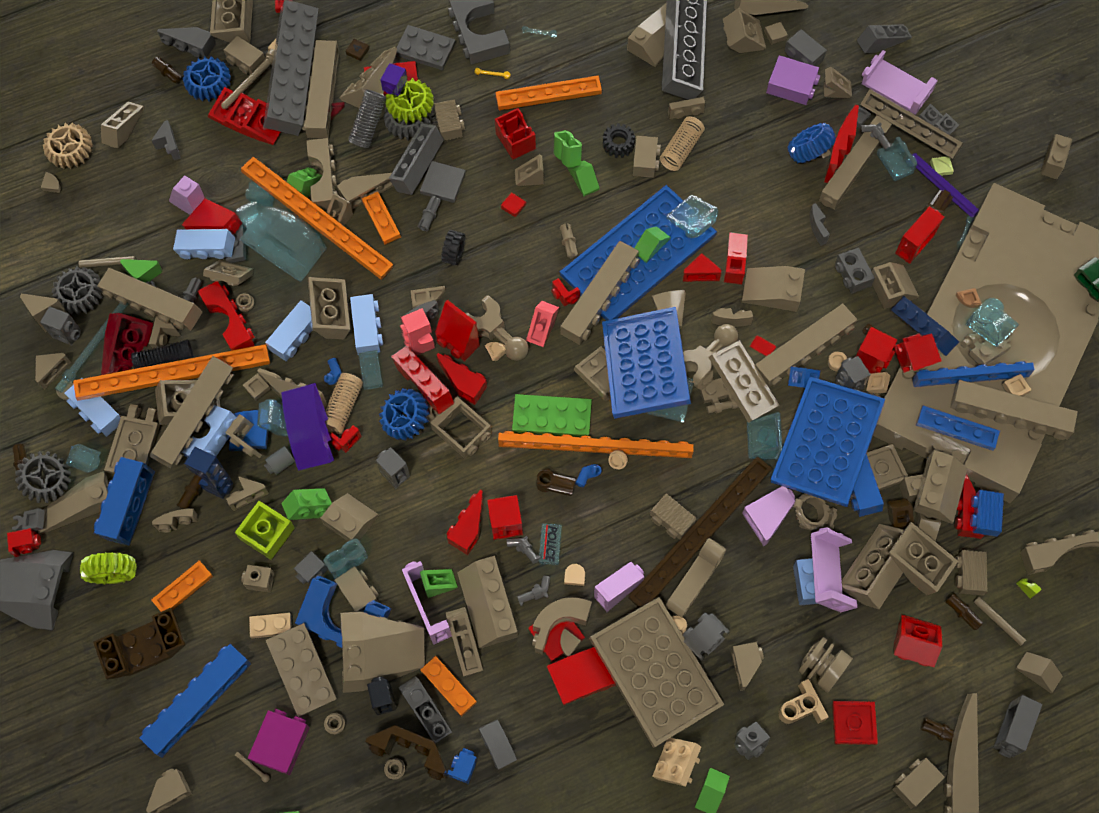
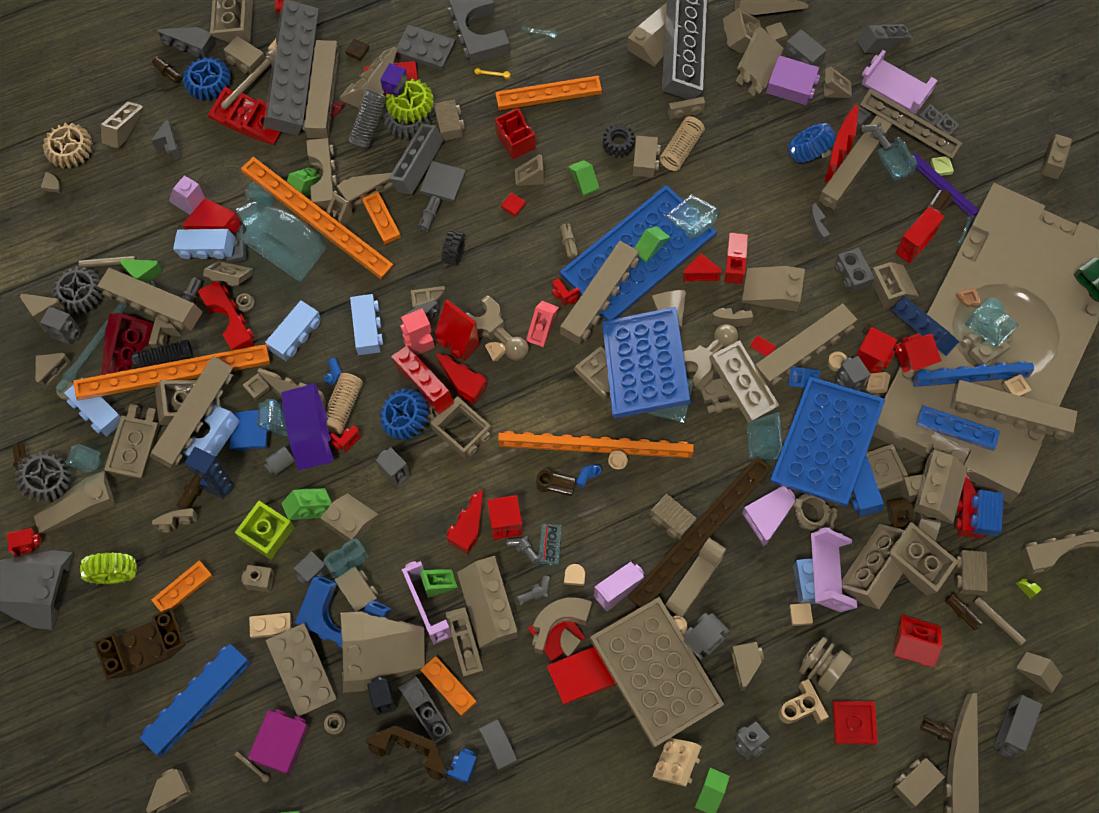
(32, 519): dark grey plate -> none
(124, 501): blue brick -> none
(237, 432): dark tan bracket -> none
(251, 492): dark tan slope -> none
(329, 307): dark tan slope -> none
(370, 369): clear light blue plate -> none
(392, 762): dark tan plate -> none
(551, 415): bright green plate -> none
(567, 149): bright green brick -> none
(759, 61): none -> dark tan tile
(801, 614): none -> tan tile

